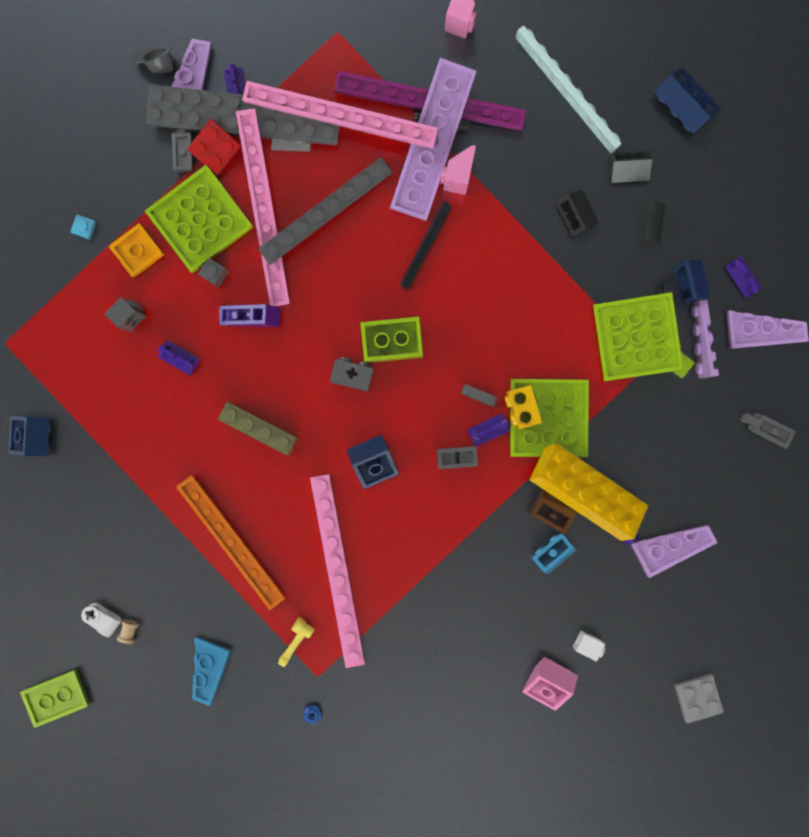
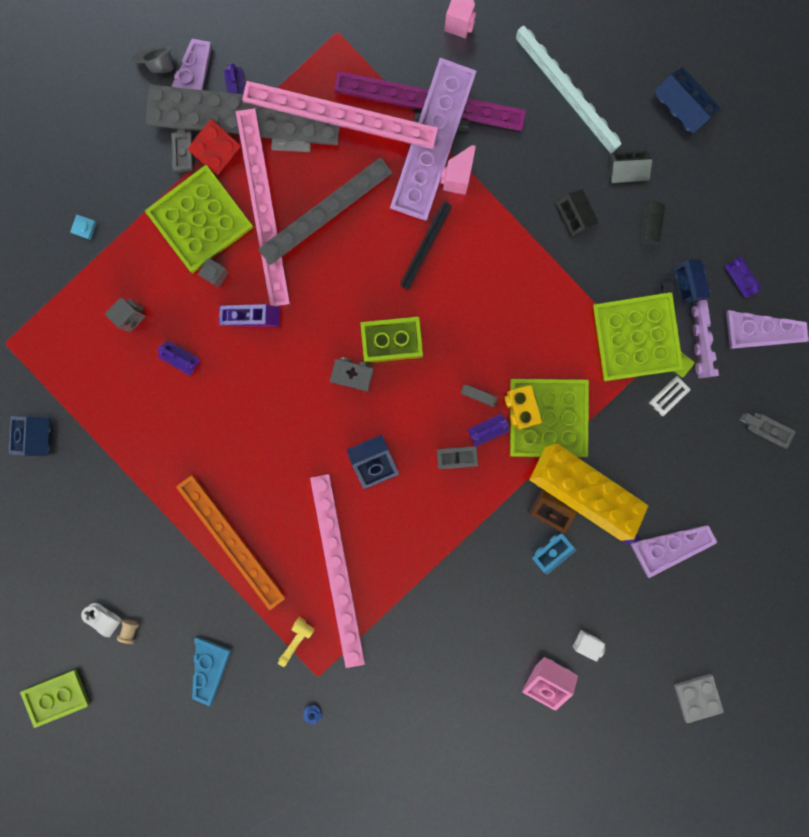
(136, 250): light orange plate -> none
(258, 428): olive brick -> none
(657, 407): none -> white tile

